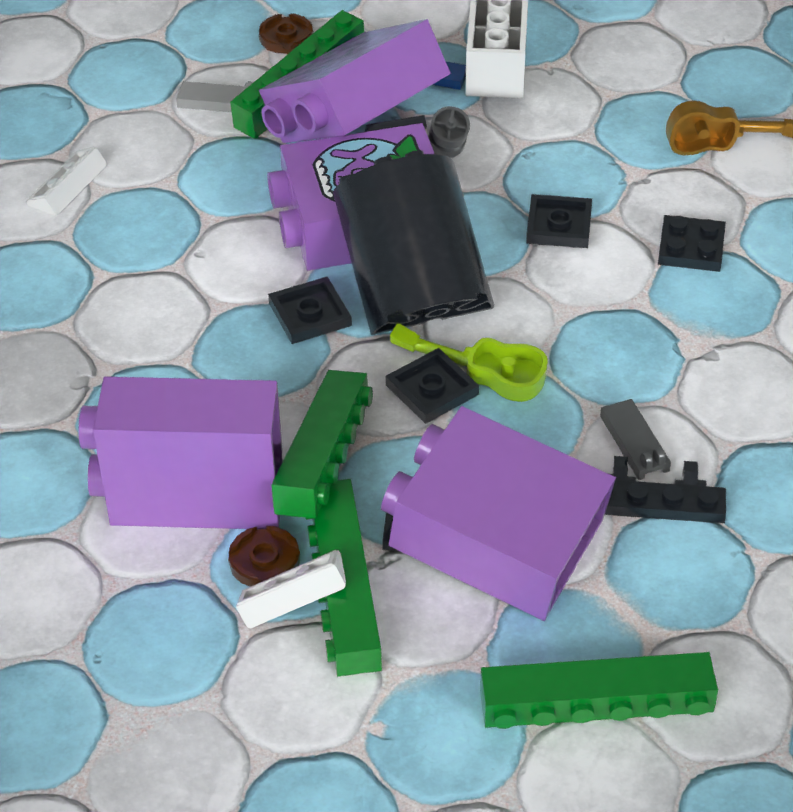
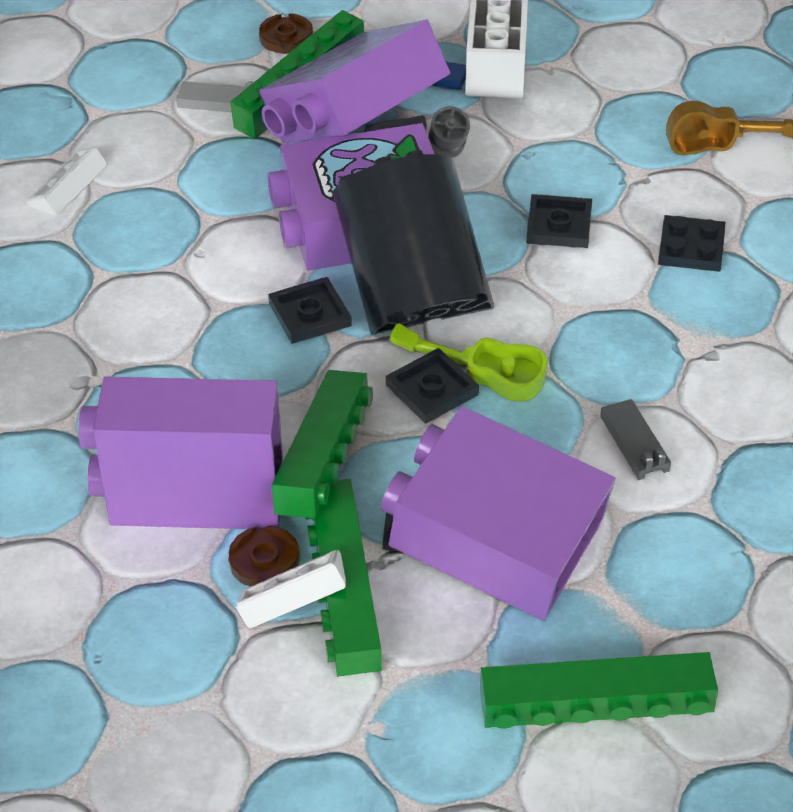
(683, 500): black hinge -> none

